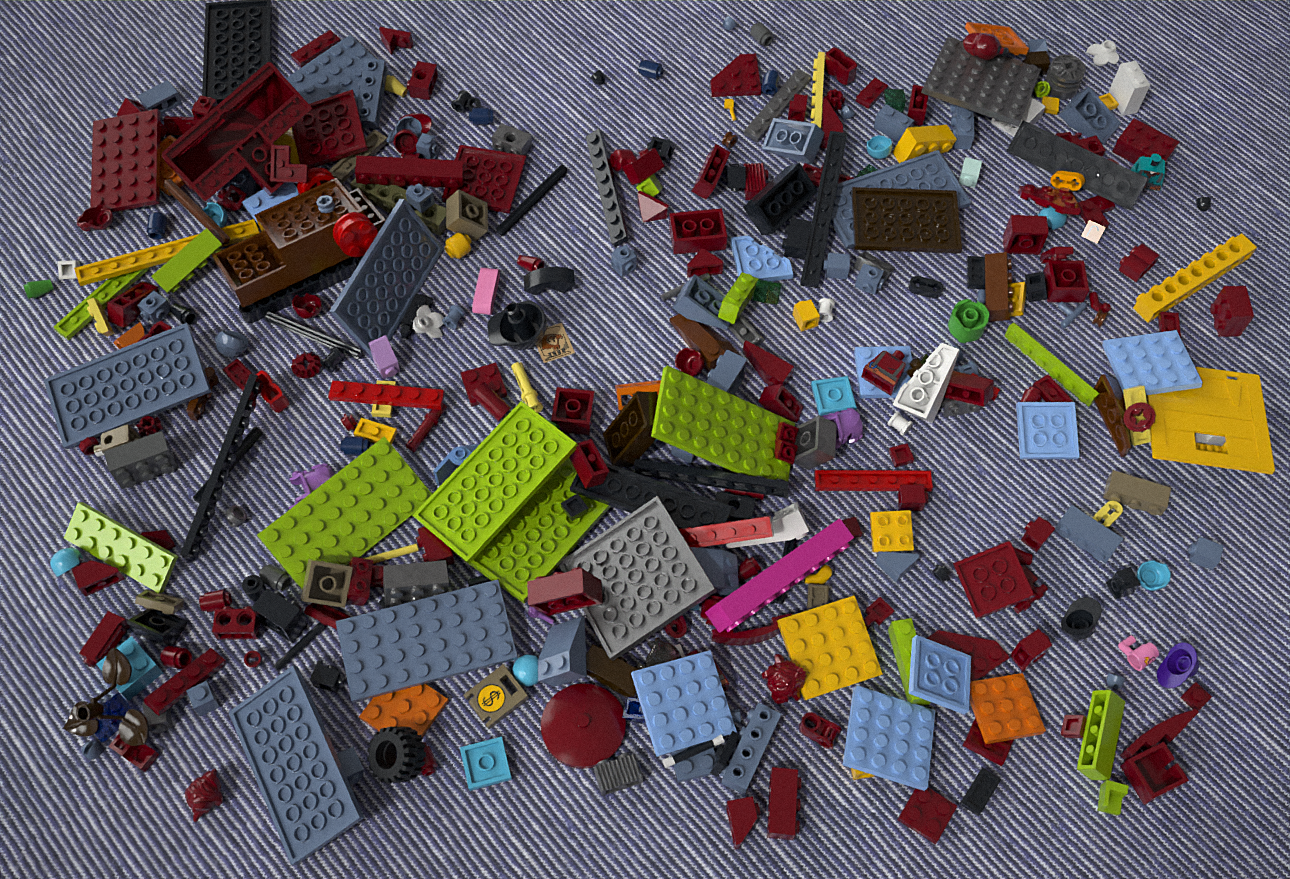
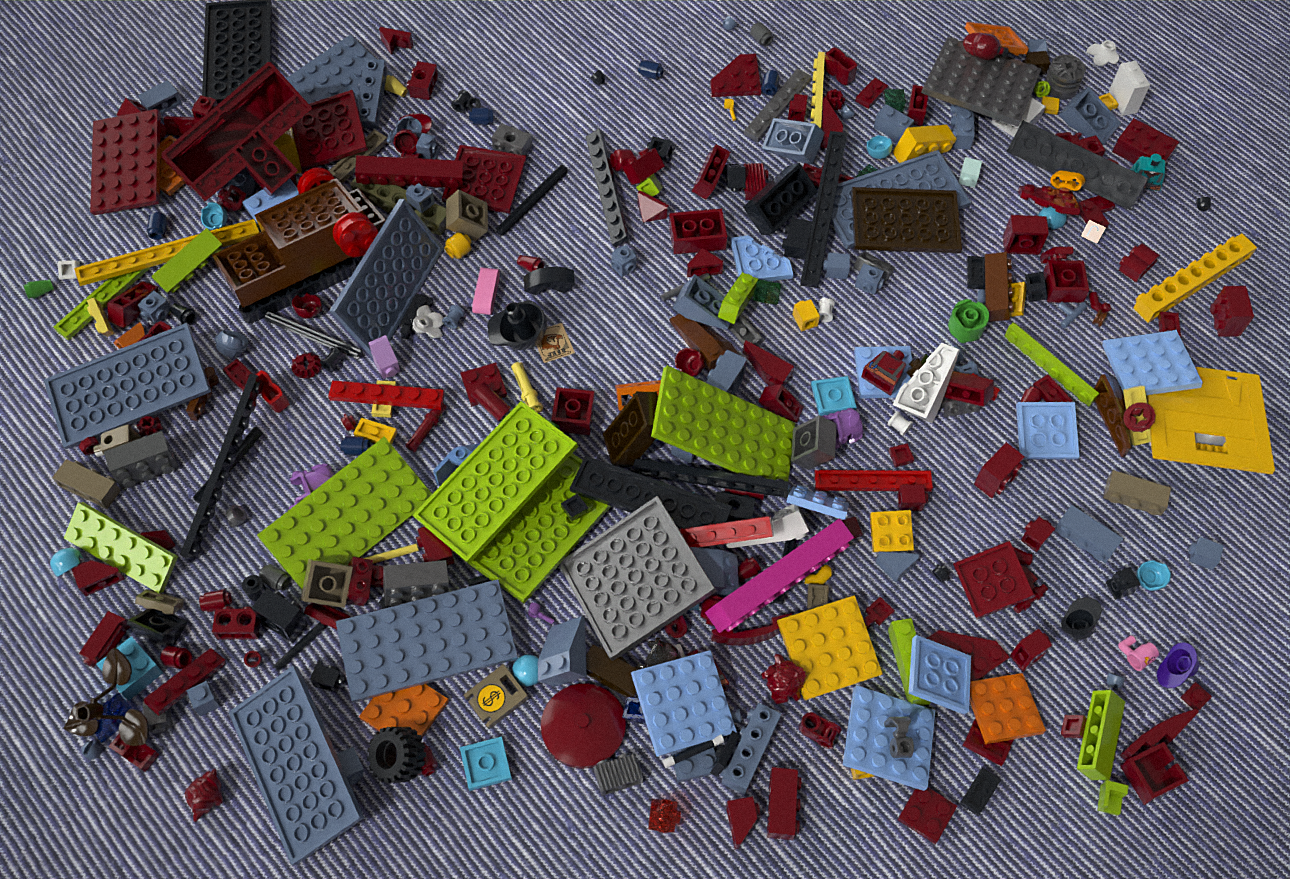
(87, 483): none -> dark tan brick
(95, 219): dark red hair -> none
(196, 211): reddish brown axle -> none
(281, 168): dark red plate -> none
(315, 48): dark red plate -> none
(325, 204): sand blue bush -> none
(564, 591): dark red brick -> none
(589, 464): dark red brick -> none
(663, 815): none -> clear red brick
(729, 140): reddish brown bush -> none
(784, 443): dark red slope -> none
(818, 502): none -> light blue plate
(900, 745): none -> flat silver leg
(926, 287): black beam -> none
(999, 471): none -> dark red brick
(1103, 513): light yellow beam -> none

